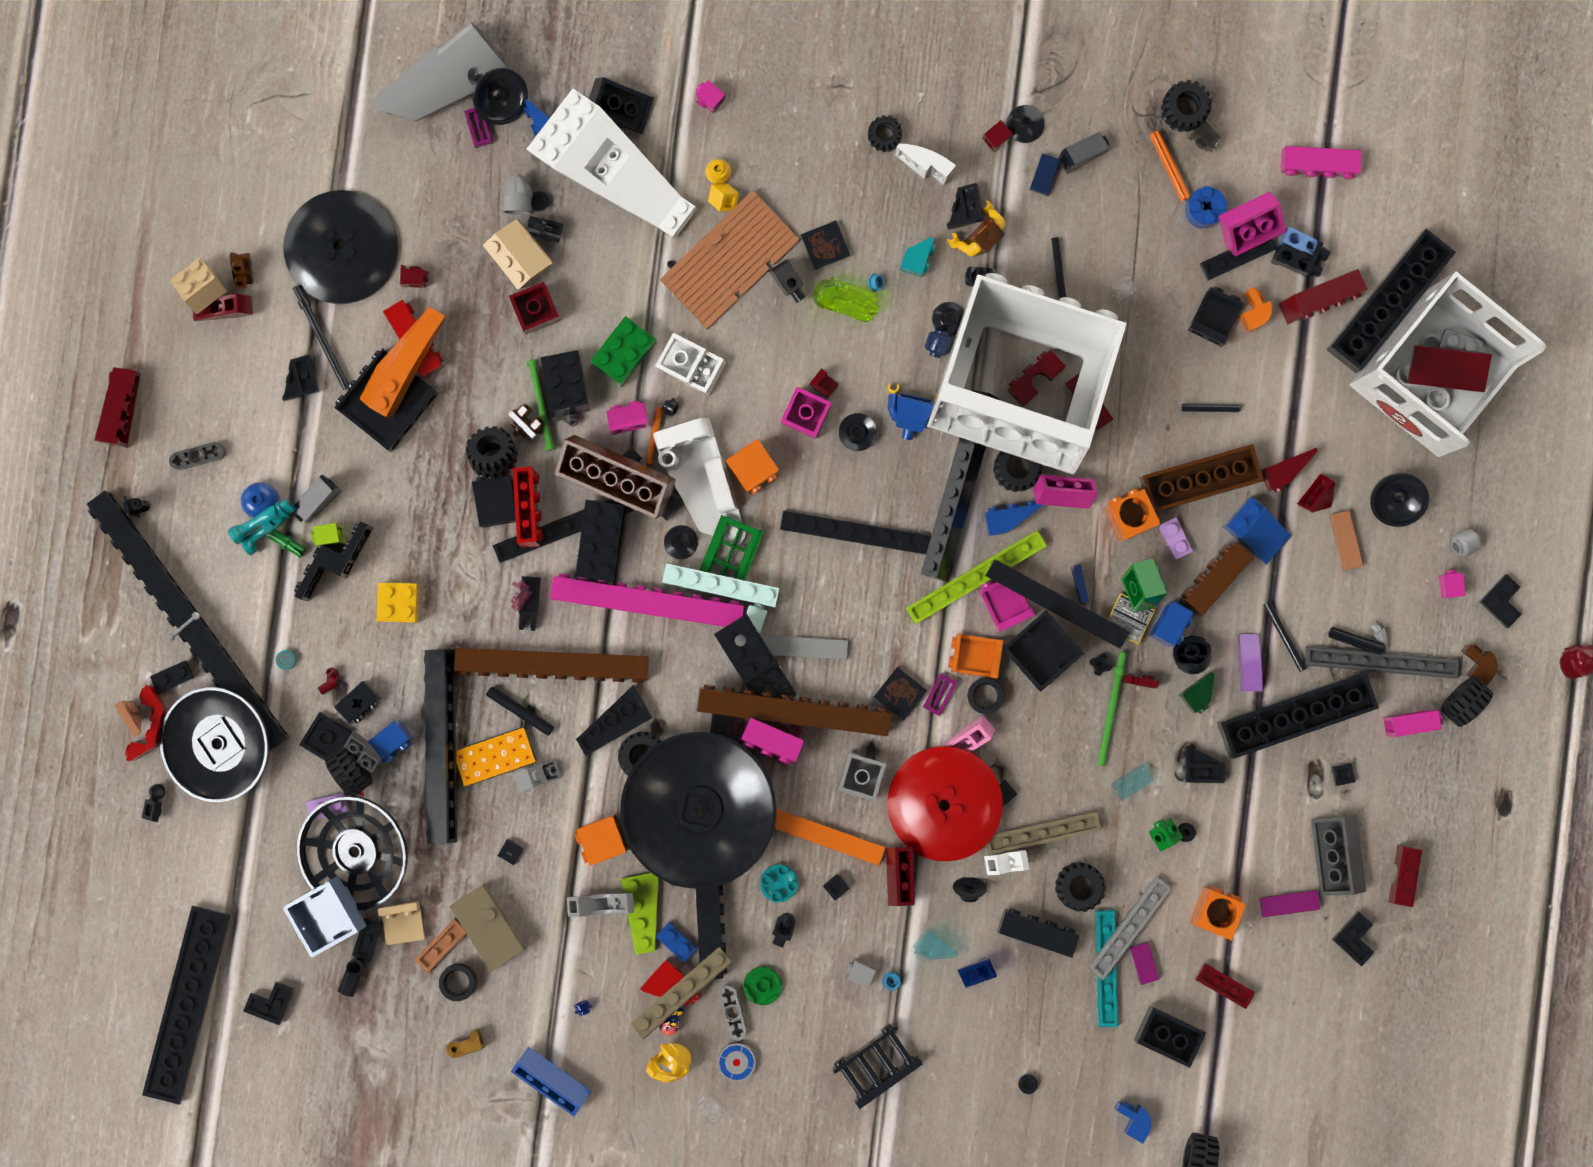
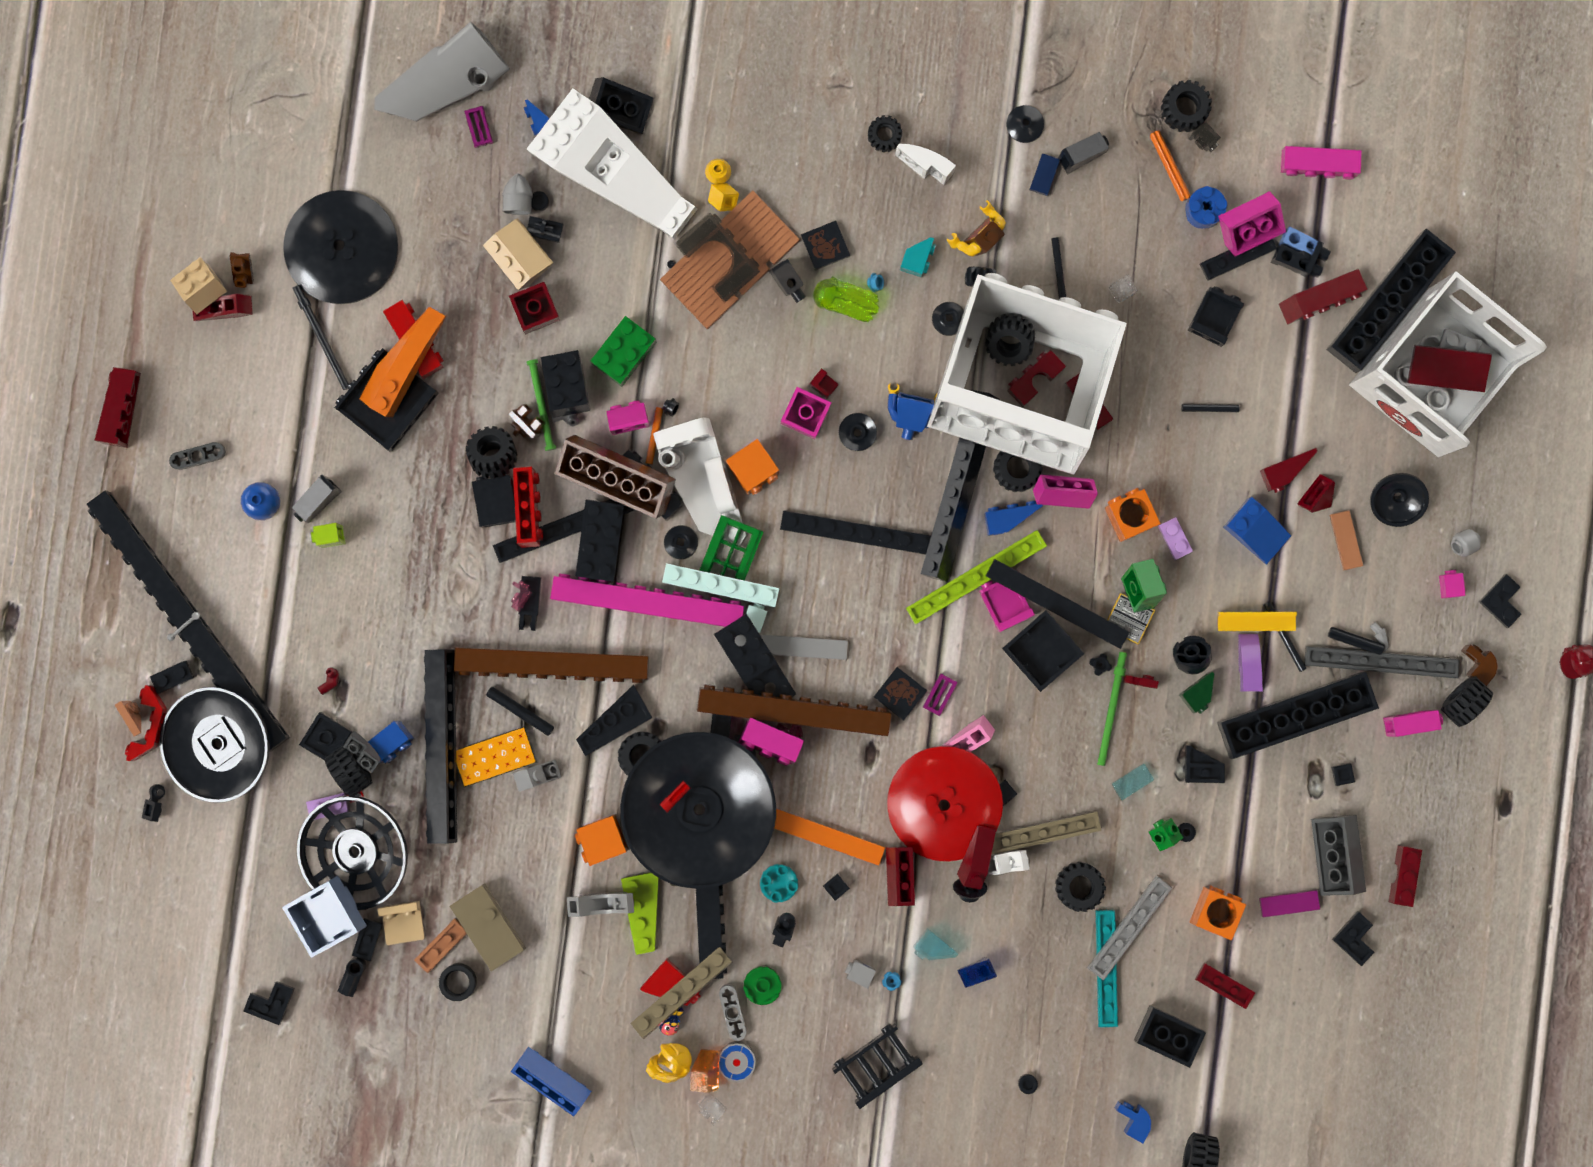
(134, 506): black hinge -> none
(186, 1005): black plate -> none
(269, 518): teal piece -> none
(285, 660): teal tile -> none
(287, 543): green pin -> none
(301, 379): black wing -> none
(333, 561): black bracket -> none
(363, 692): black brick -> none
(398, 602): yellow brick -> none
(413, 277): dark red brick -> none
(465, 1046): pearl gold leg -> none
(508, 102): black dish -> none
(510, 852): black tile -> none
(582, 1007): clear blue plate -> none
(670, 801): none -> red piece
(676, 942): blue plate -> none
(691, 364): white slope -> none
(705, 1072): none -> clear orange slope
(709, 96): dark pink brick -> none
(741, 268): none -> clear smoke arch
(861, 776): light grey brick -> none
(938, 343): dark blue head -> none
(967, 207): black wing -> none
(976, 655): orange panel -> none
(977, 858): none -> dark red slope
(997, 136): dark red panel -> none
(1000, 695): black tyre -> none
(1010, 326): none -> black tyre
(1037, 933): black brick -> none
(1079, 584): dark blue tile -> none
(1144, 963): magenta tile -> none
(1171, 624): blue brick -> none
(1202, 478): reddish brown brick -> none
(1216, 579): reddish brown brick -> none
(1257, 621): none -> yellow panel
(1258, 314): orange brick -> none

